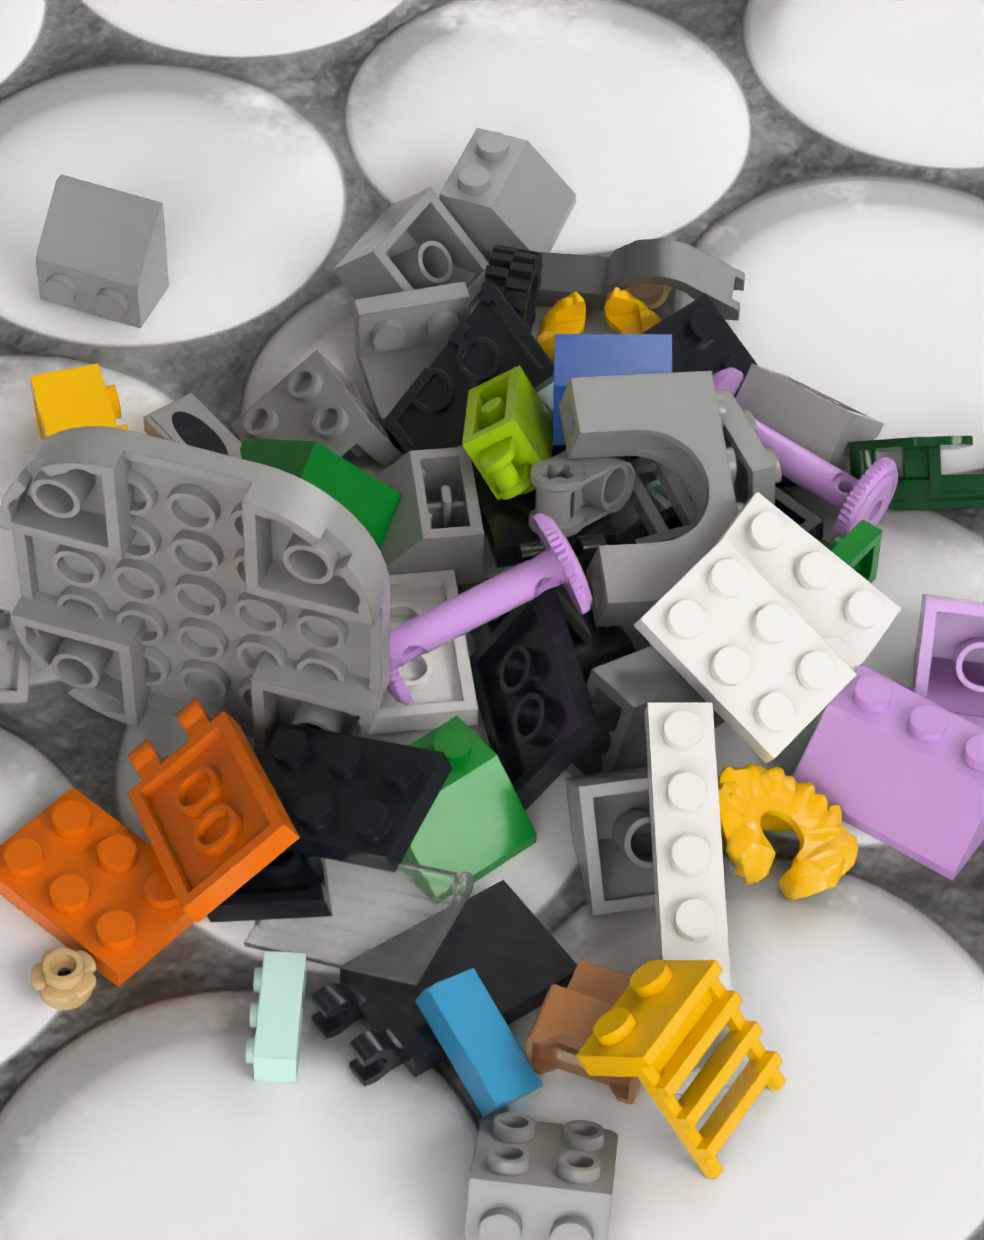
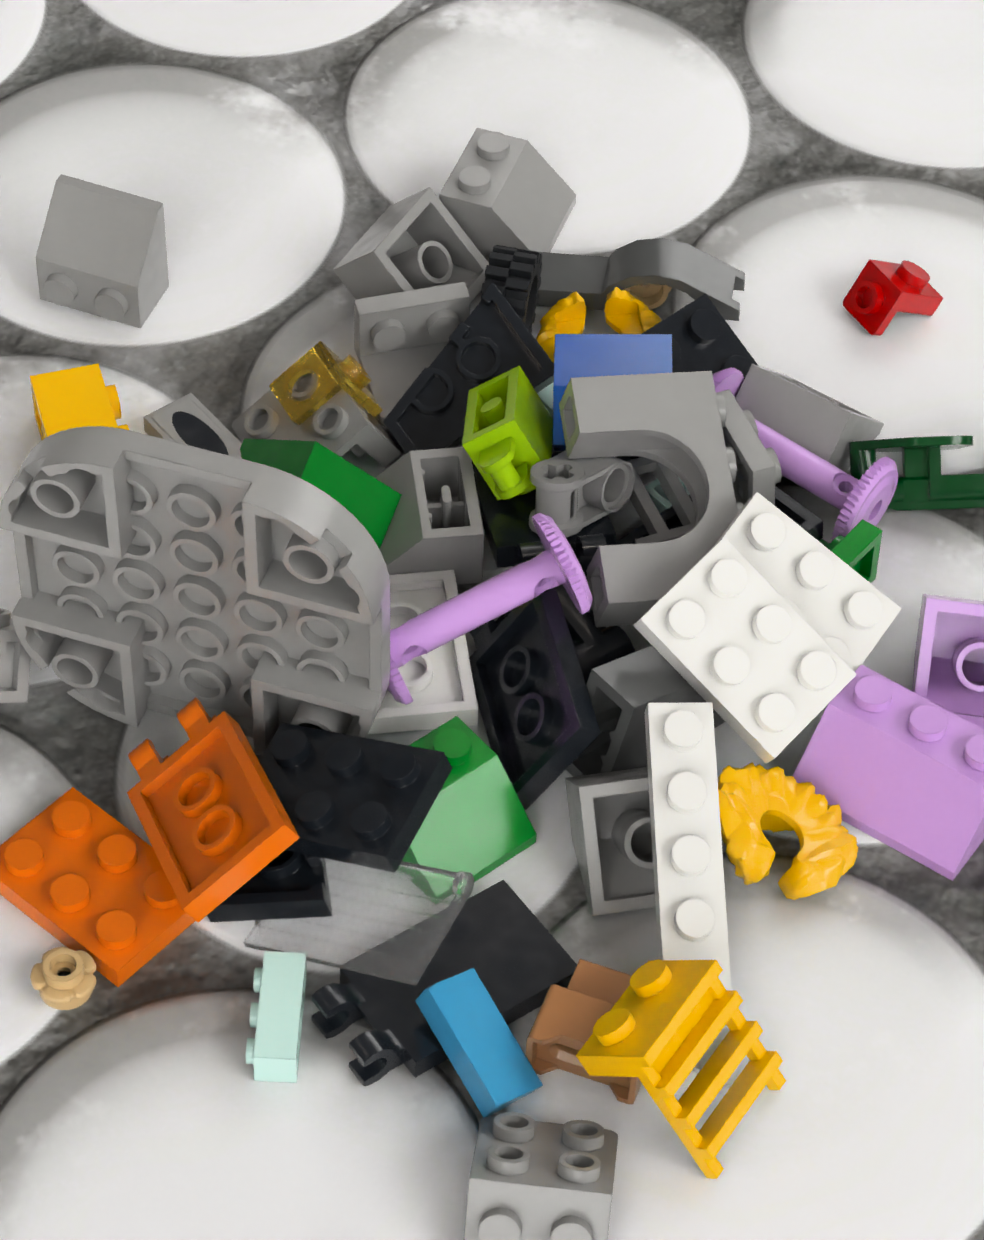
(332, 377): none -> clear yellow bracket
(890, 288): none -> red bracket

